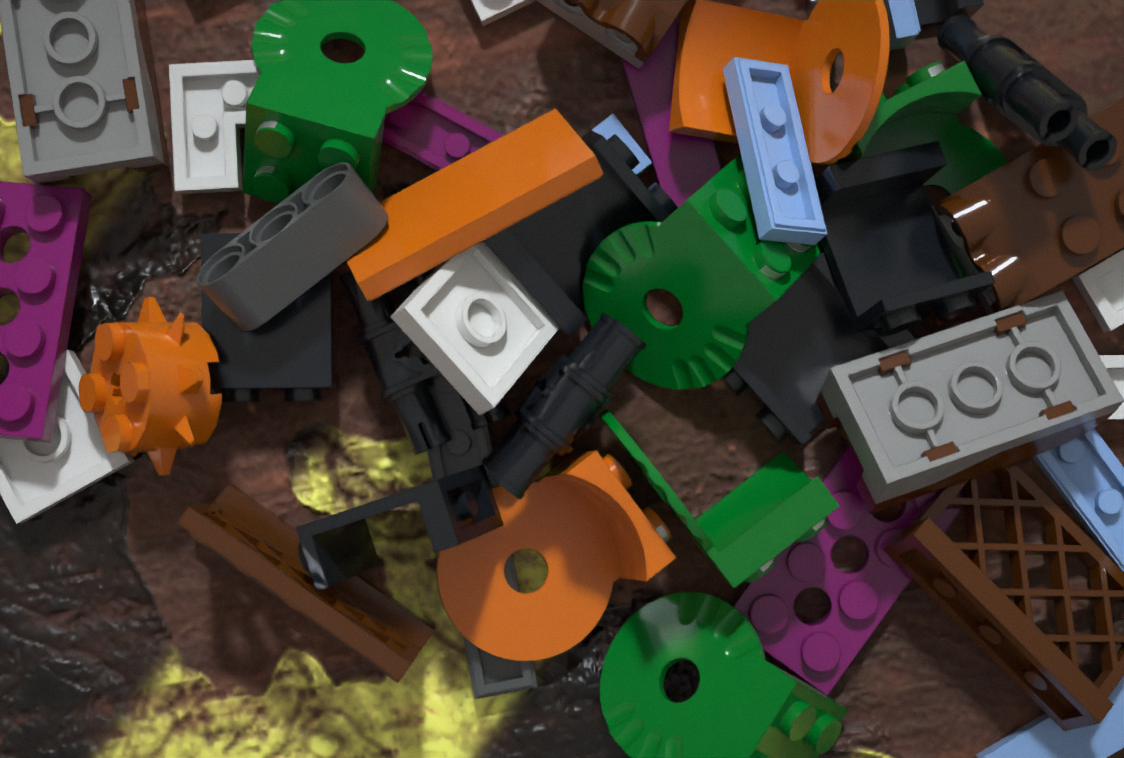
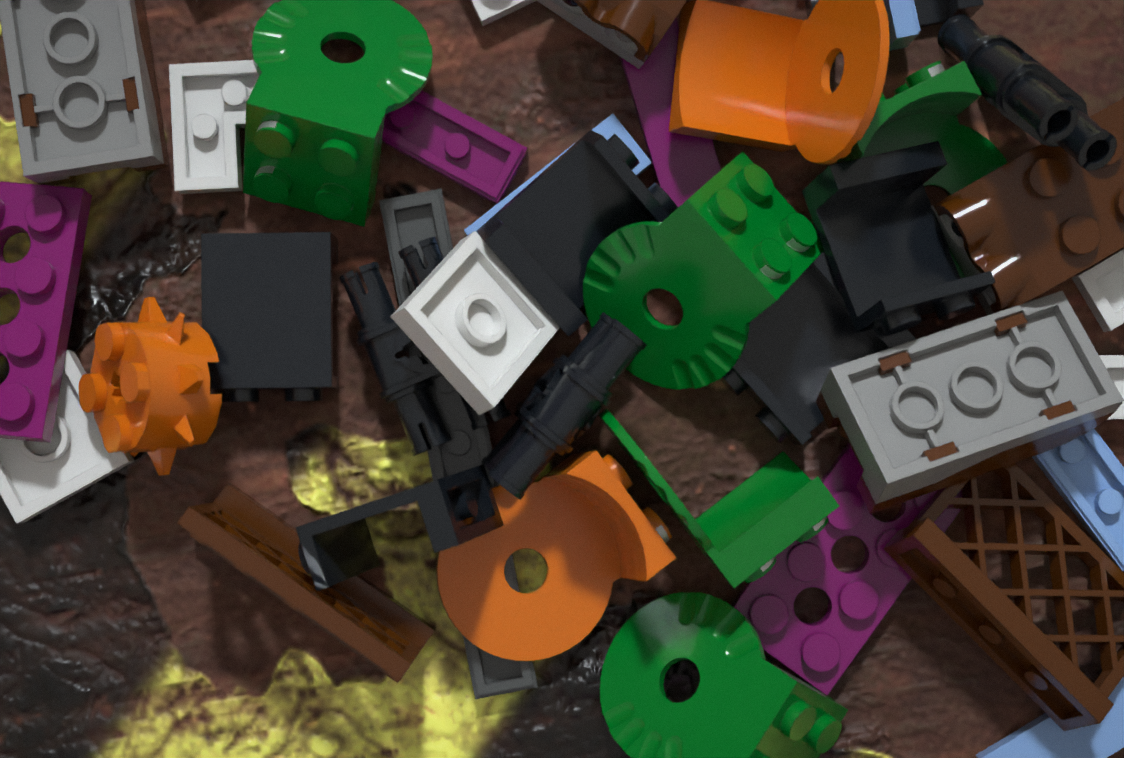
(292, 247): dark grey beam -> none
(474, 201): orange tile -> none
(774, 152): light blue tile -> none

